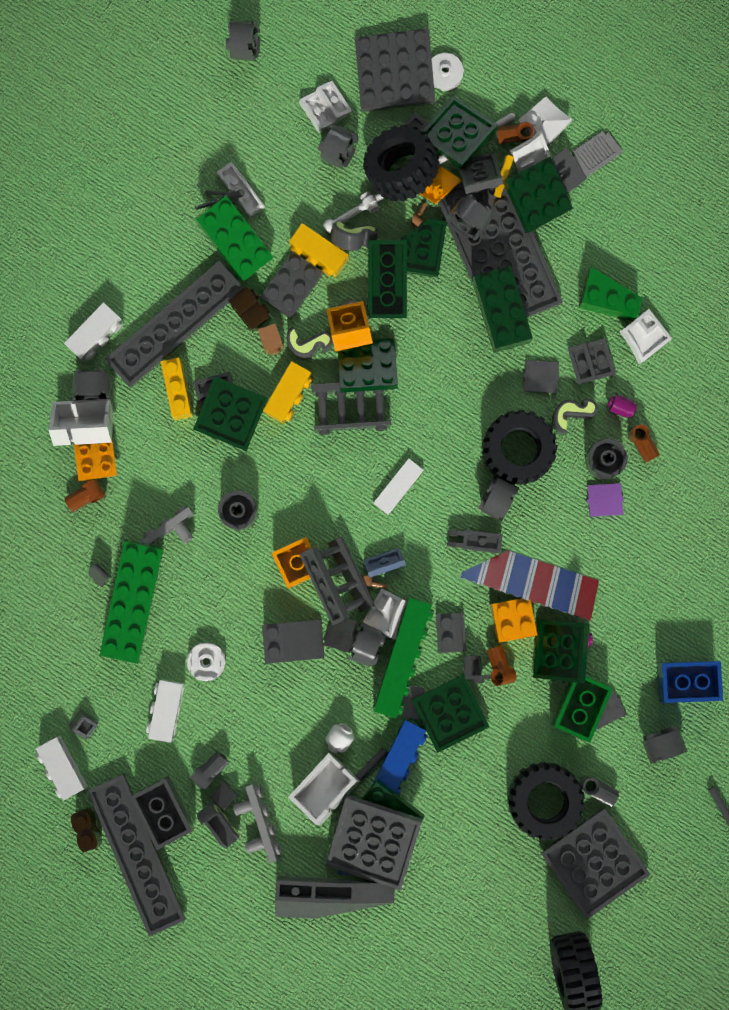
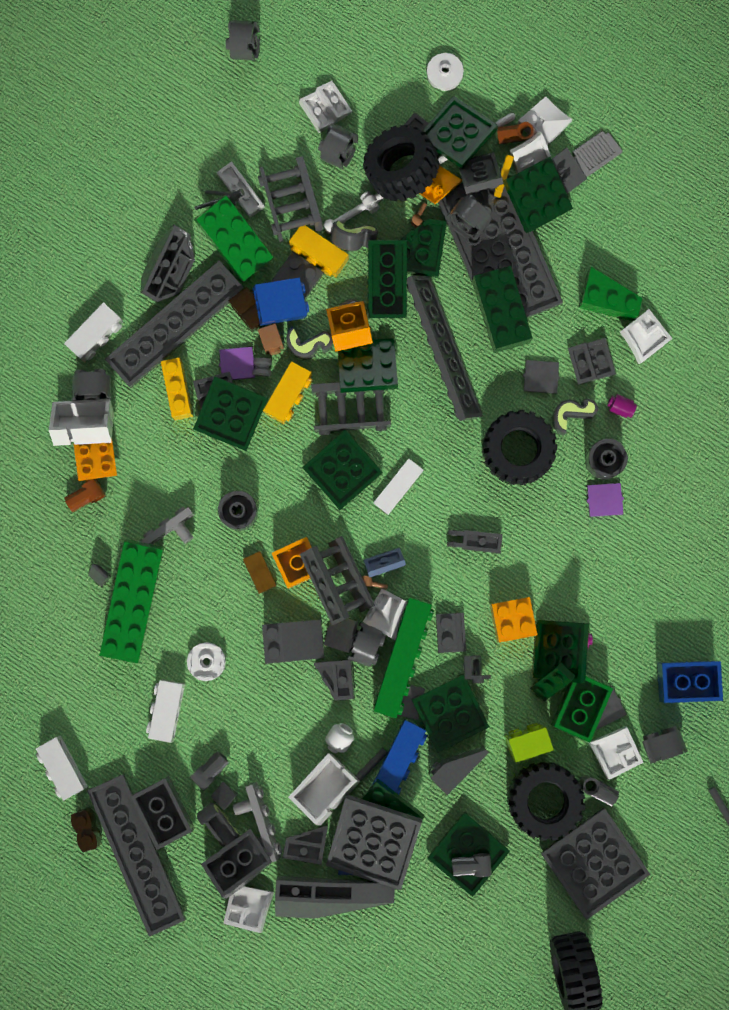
(83, 724): dark grey slope -> none
(168, 265): none -> dark grey wedge
(236, 864): none -> dark grey slope
(237, 362): none -> medium lavender piece
(248, 908): none -> white plate
(259, 572): none -> pearl gold tile
(262, 367): none -> dark grey wheel
(280, 301): none -> blue brick
(303, 187): none -> dark grey fence
(306, 846): none -> dark grey wing
(338, 678): none -> dark grey wing
(342, 470): none -> dark green plate
(395, 70): dark grey plate -> none
(444, 348): none -> dark grey plate
(454, 769): none -> dark grey slope
(465, 840): none -> dark green plate
(477, 865): none -> dark grey piece
(499, 498): dark grey brick -> none
(502, 672): dark orange piece -> none
(528, 742): none -> lime brick
(537, 582): sticker -> none
(552, 682): none -> dark green plate
(616, 752): none -> white plate
(645, 444): dark orange piece -> none

